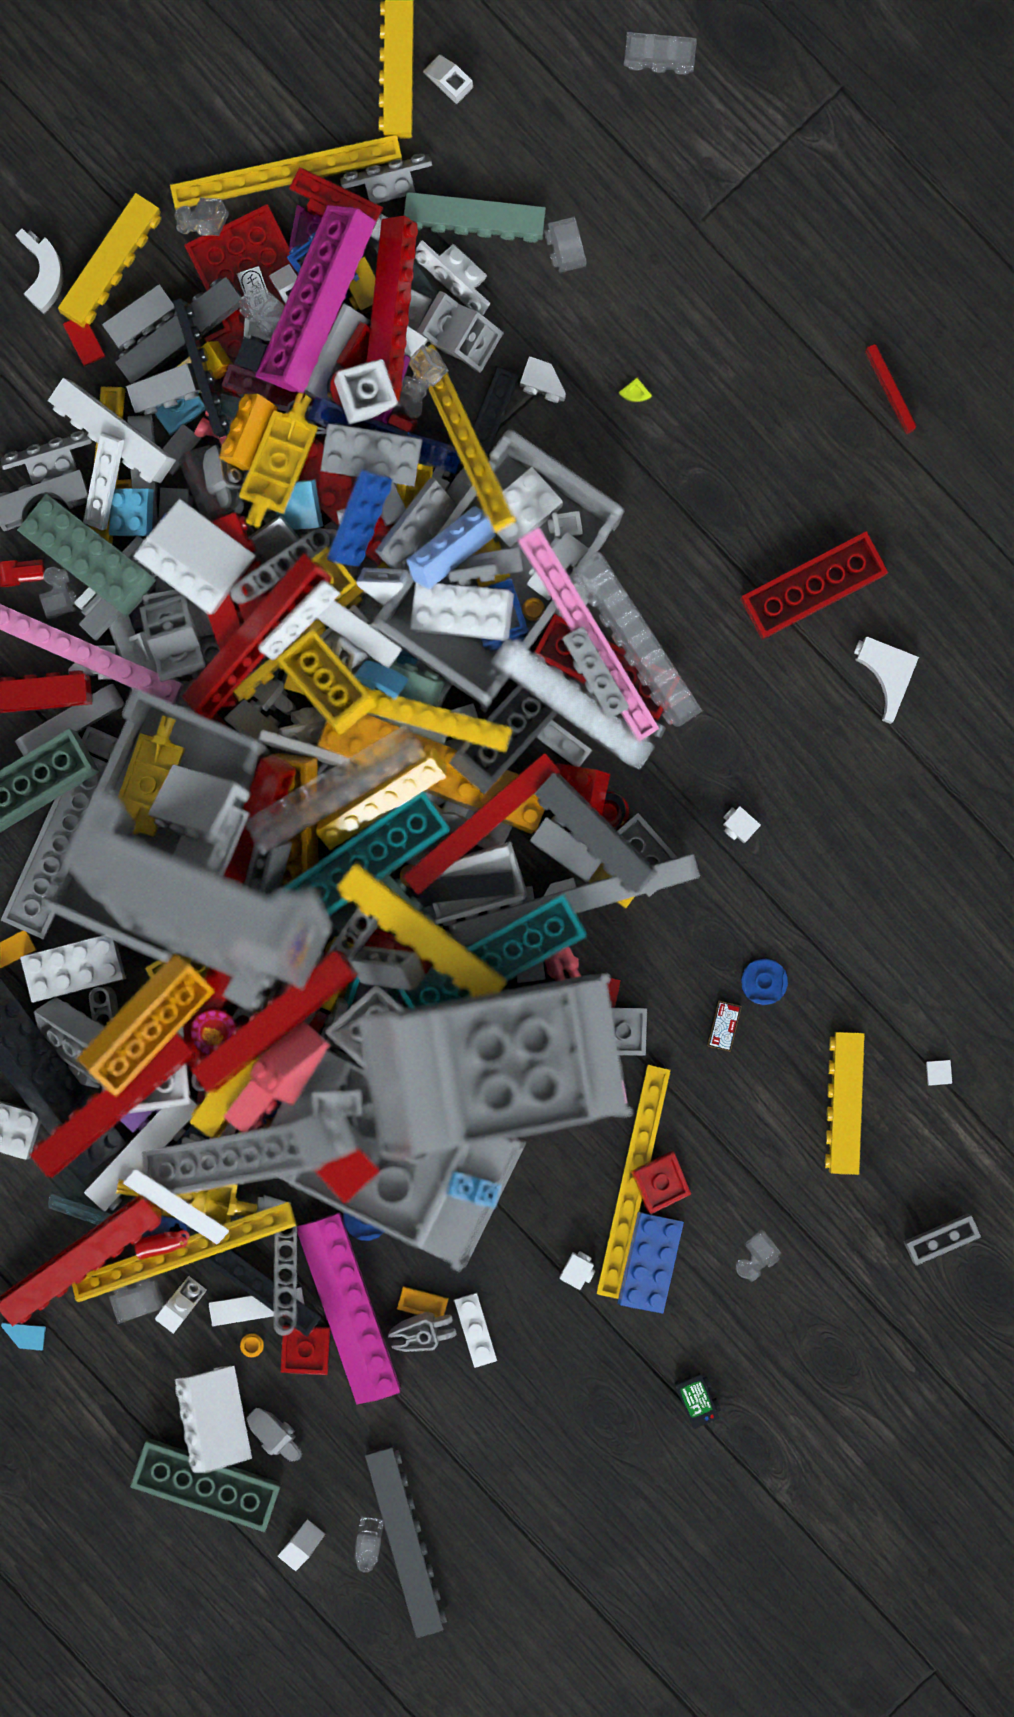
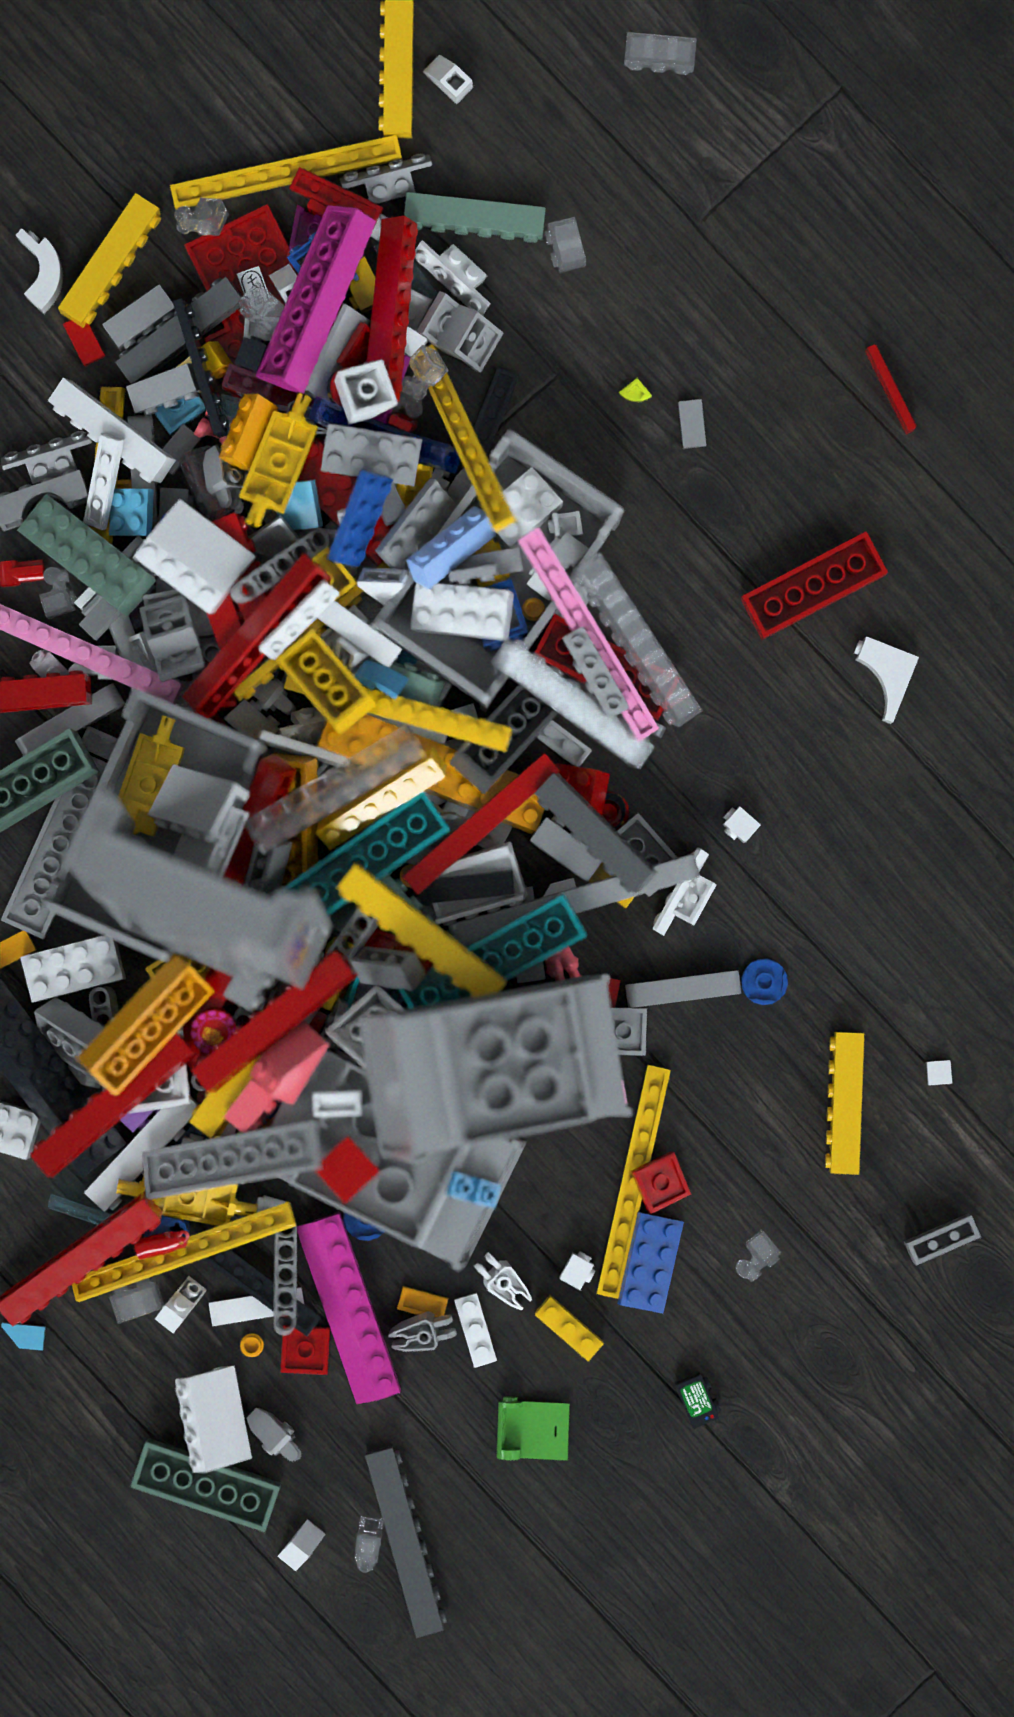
(44, 662): none -> white bracket
(176, 1206): white sticker -> none
(323, 1137): light grey bracket -> none
(503, 1281): none -> white hinge
(530, 1429): none -> bright green door
(542, 379): white slope -> none
(569, 1328): none -> yellow brick
(683, 989): none -> light grey beam
(686, 899): none -> white bracket
(692, 423): none -> light grey tile
(724, 1026): tile -> none

